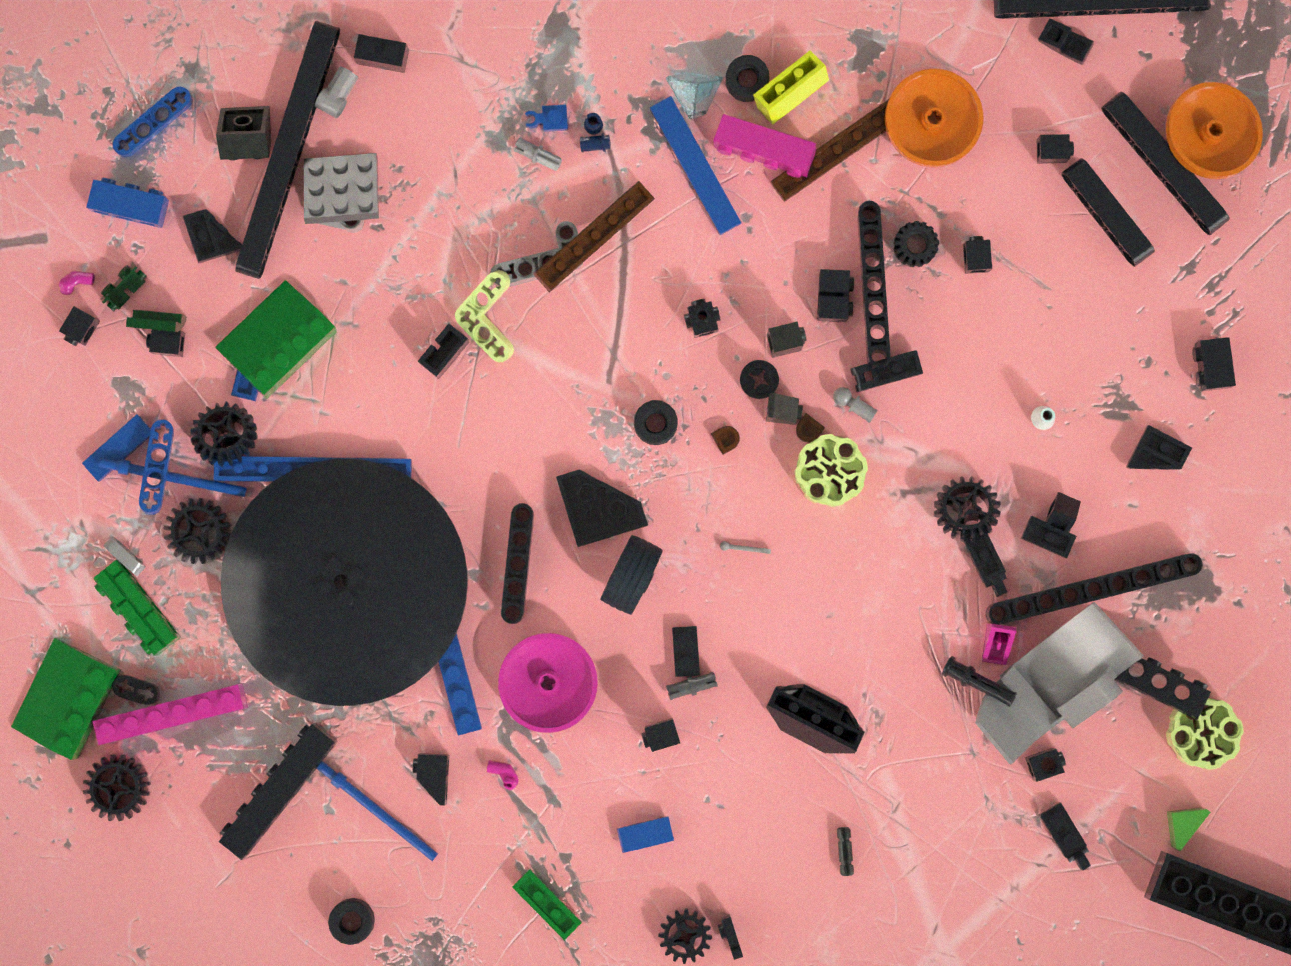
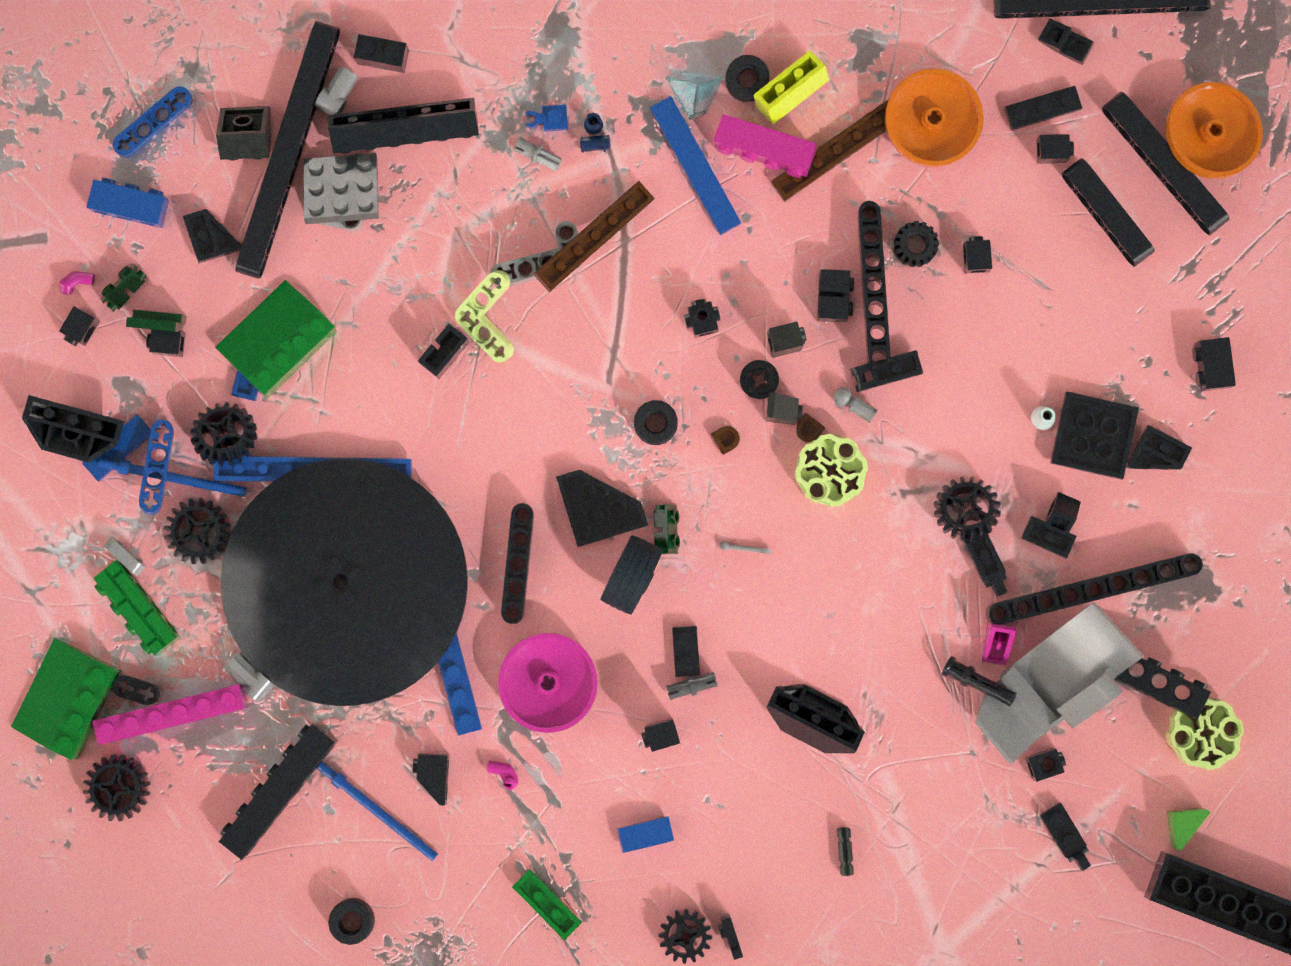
(70, 429): none -> black wedge
(253, 682): none -> light grey piece
(403, 125): none -> black brick
(667, 517): none -> hinge
(1043, 108): none -> black plate
(1094, 435): none -> black plate

